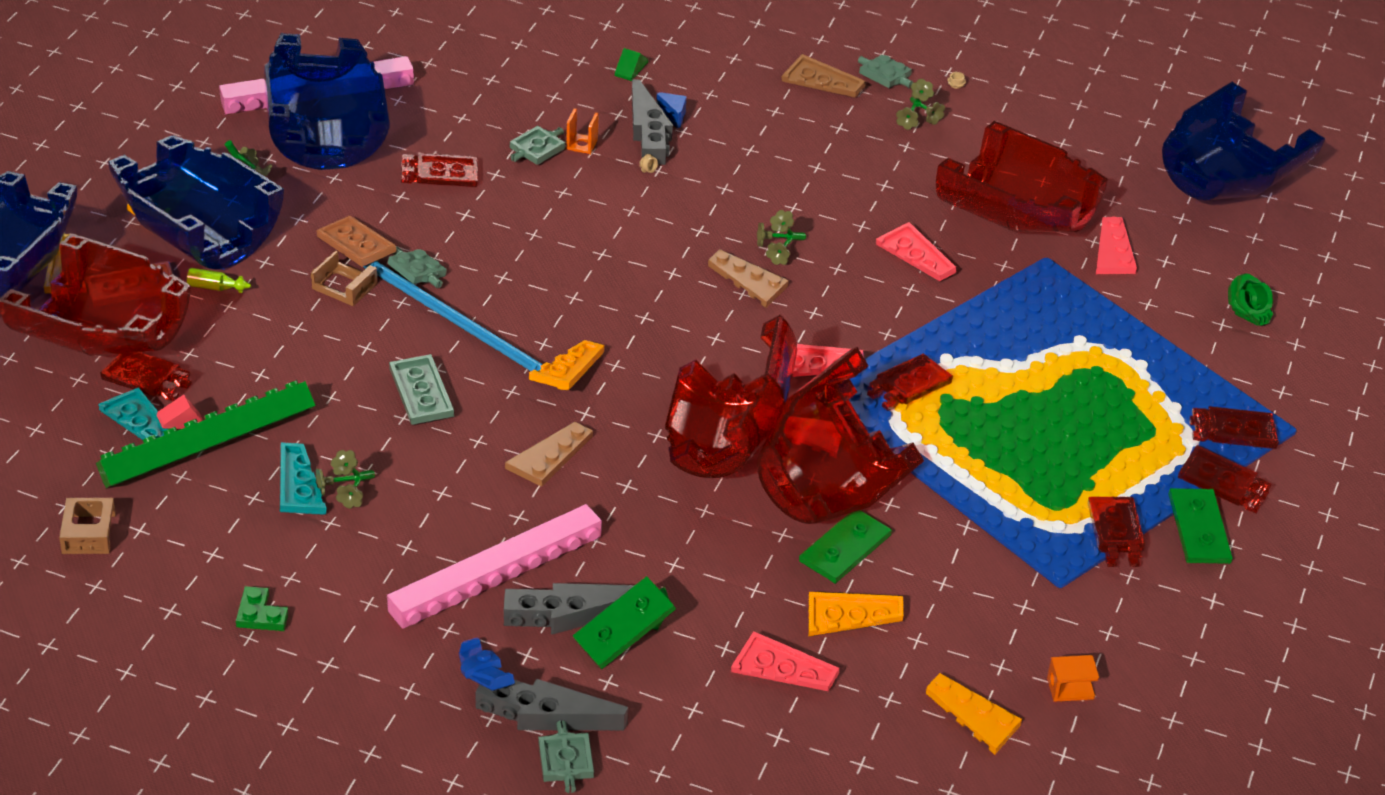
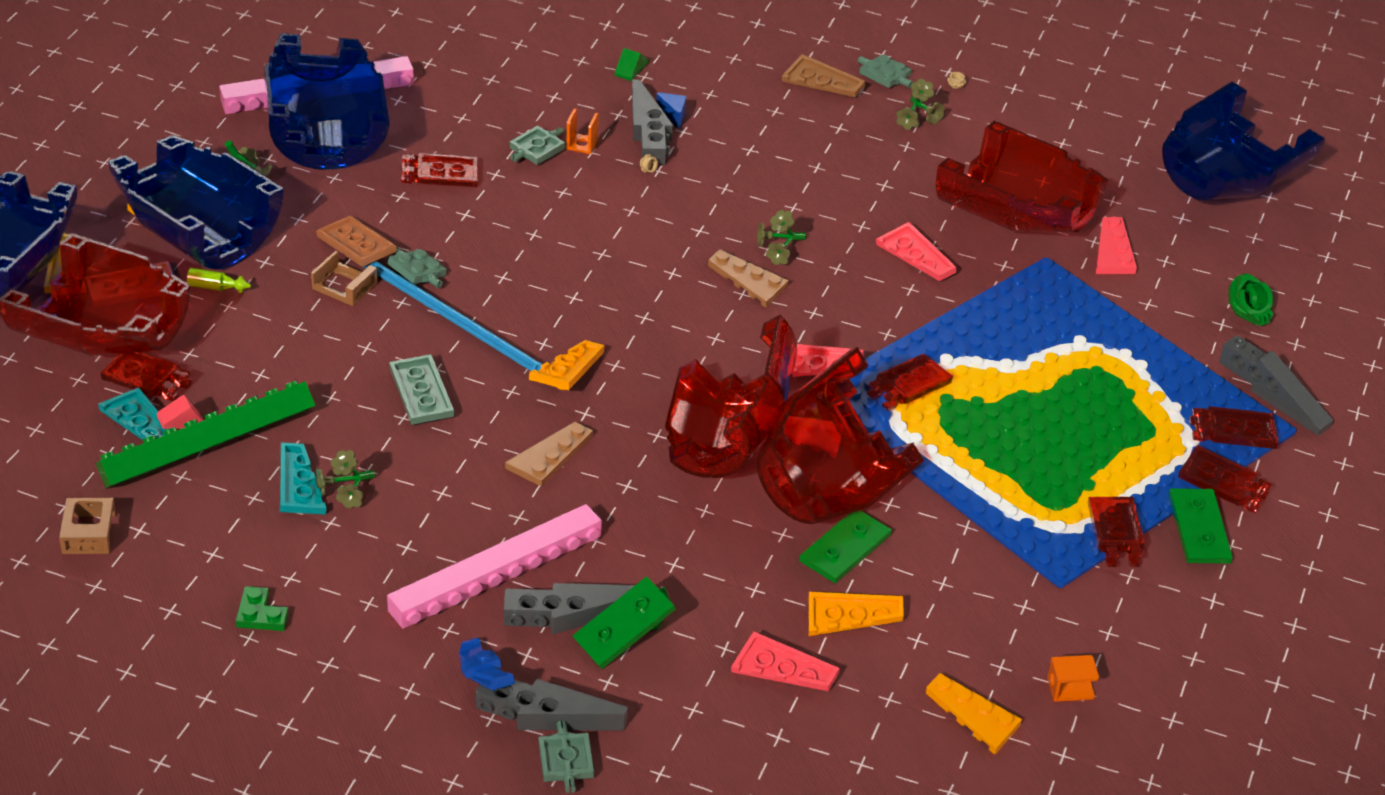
(1274, 383): none -> dark grey brick

